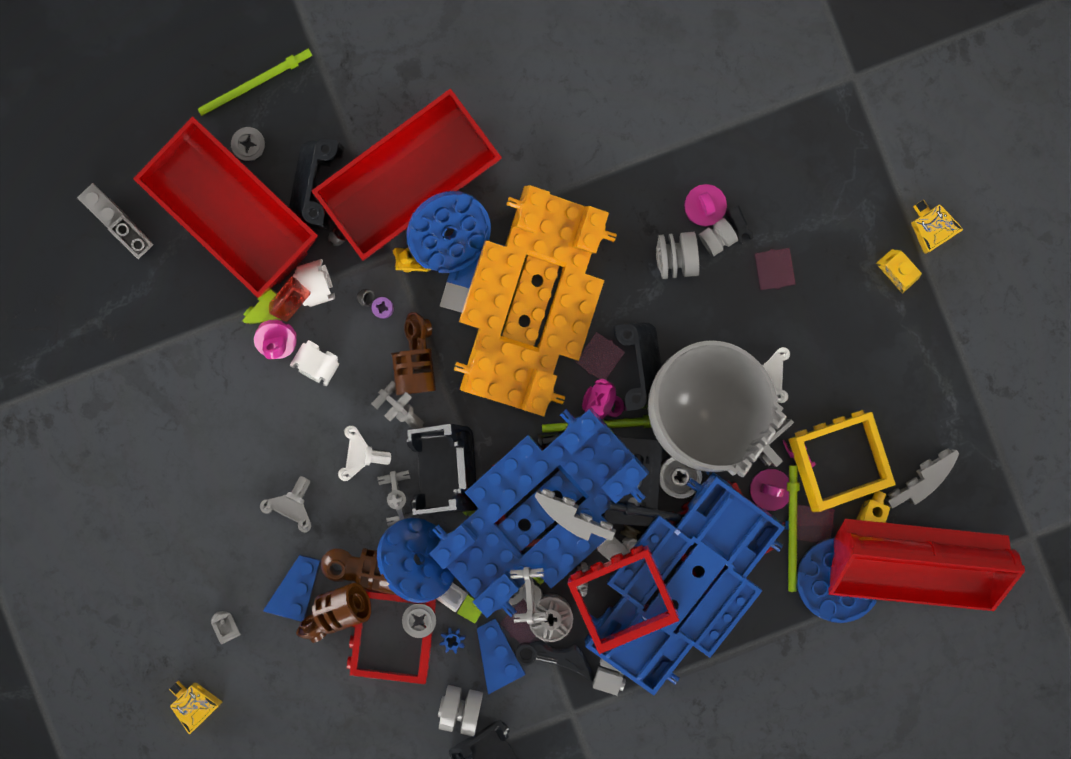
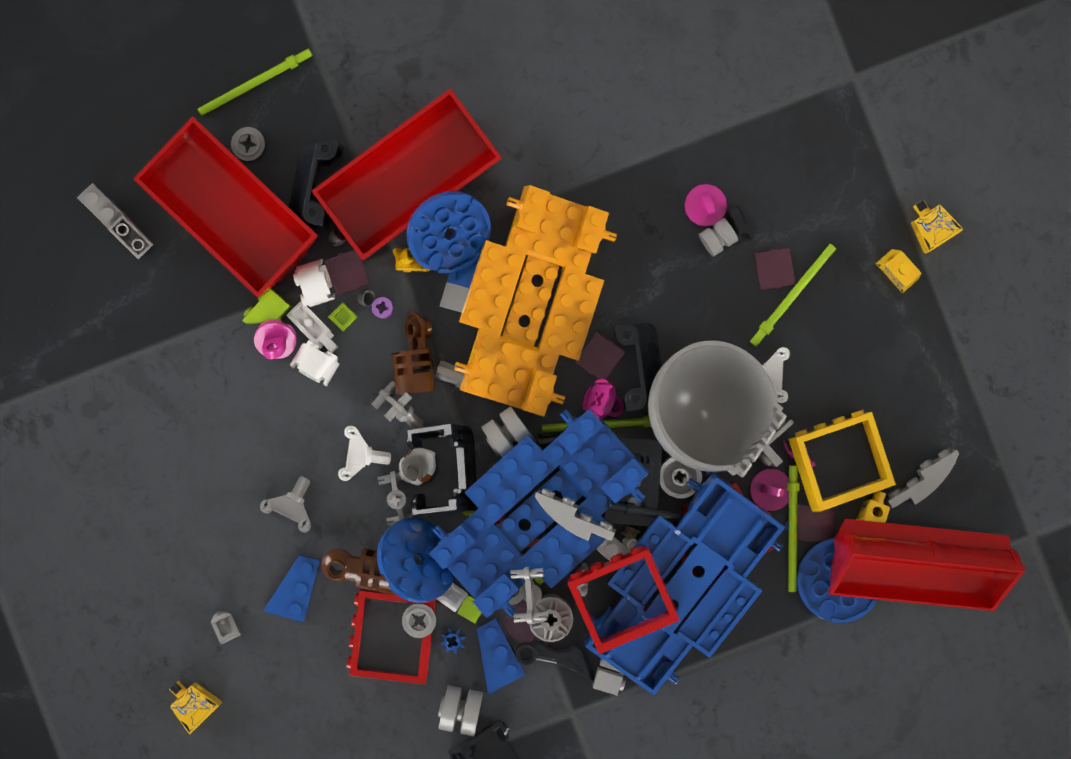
(288, 299): clear red slope -> none
(312, 326): none -> white hinge
(335, 612): reddish brown cylinder -> none
(343, 316): none -> lime tile
(347, 272): none -> clear pink piece
(417, 466): none -> light grey hair
(446, 373): none -> light grey piece
(503, 438): none -> light grey wheel
(678, 255): light grey wheel -> none
(767, 326): none -> lime bar

